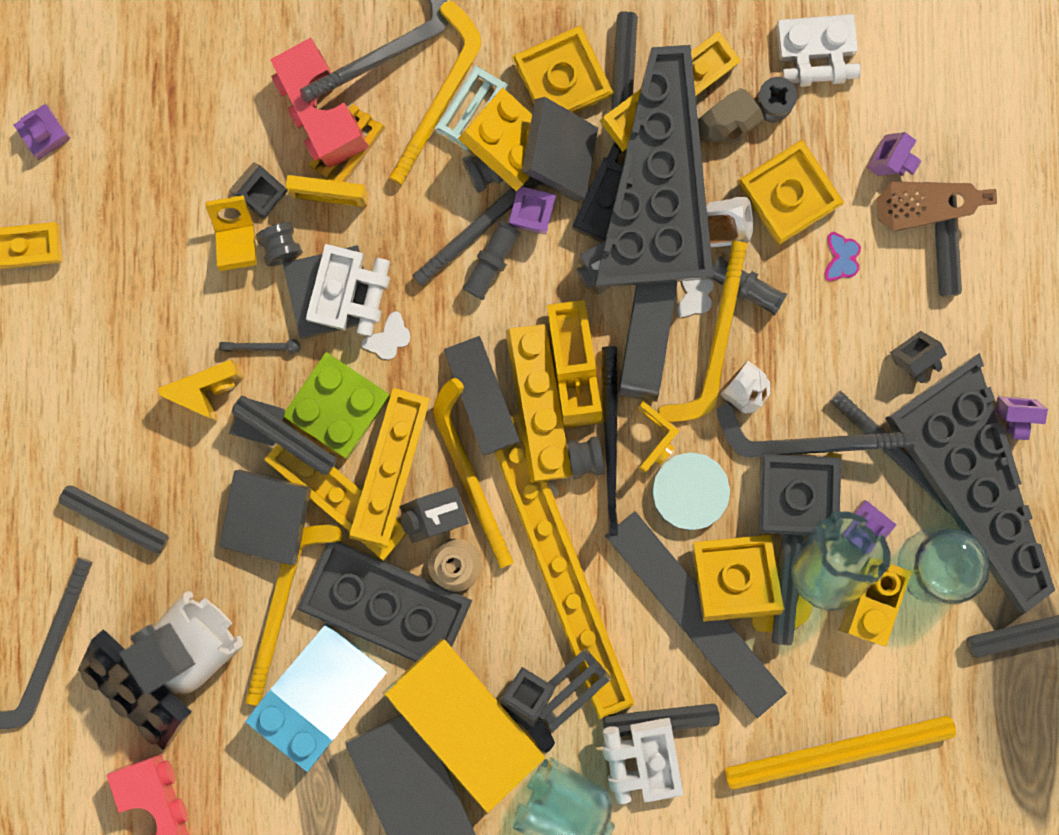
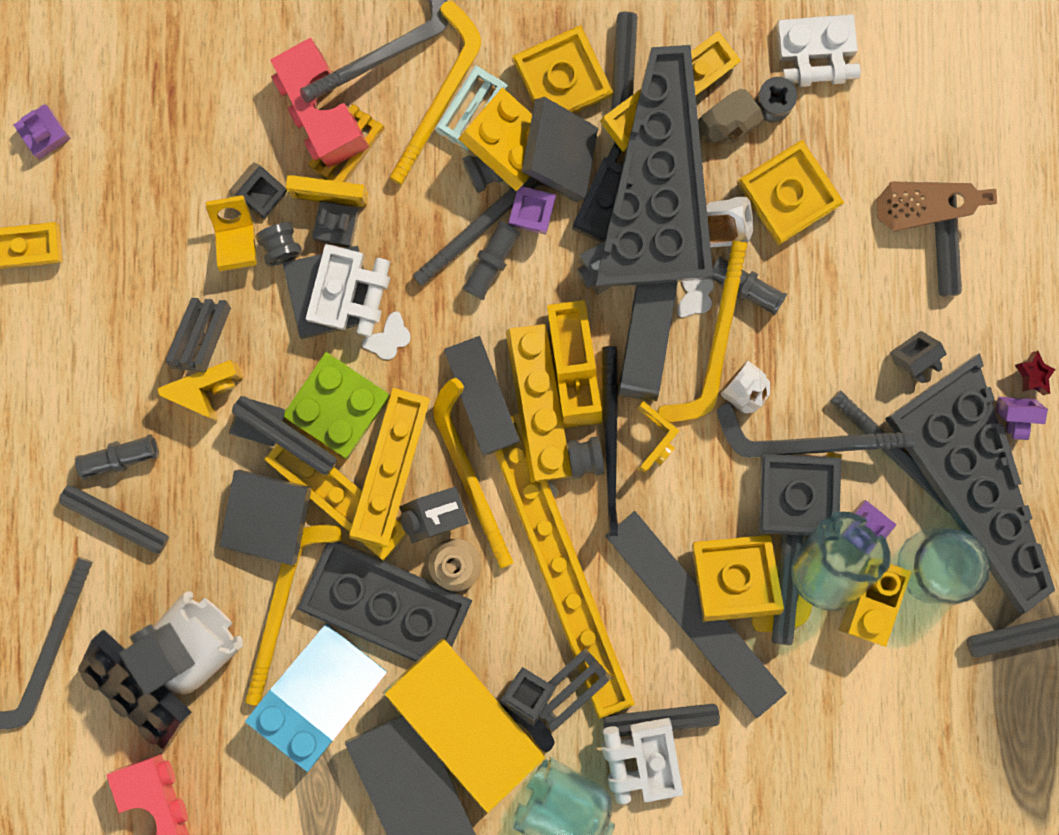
(117, 457): none -> dark grey pin
(192, 335): none -> dark grey tile
(291, 346): dark grey hinge -> none
(335, 224): none -> dark grey tile
(691, 491): light aqua tile -> none
(840, 752): yellow axle -> none
(845, 257): medium blue sticker -> none
(894, 155): medium lavender tile -> none
(1035, 374): none -> dark red piece

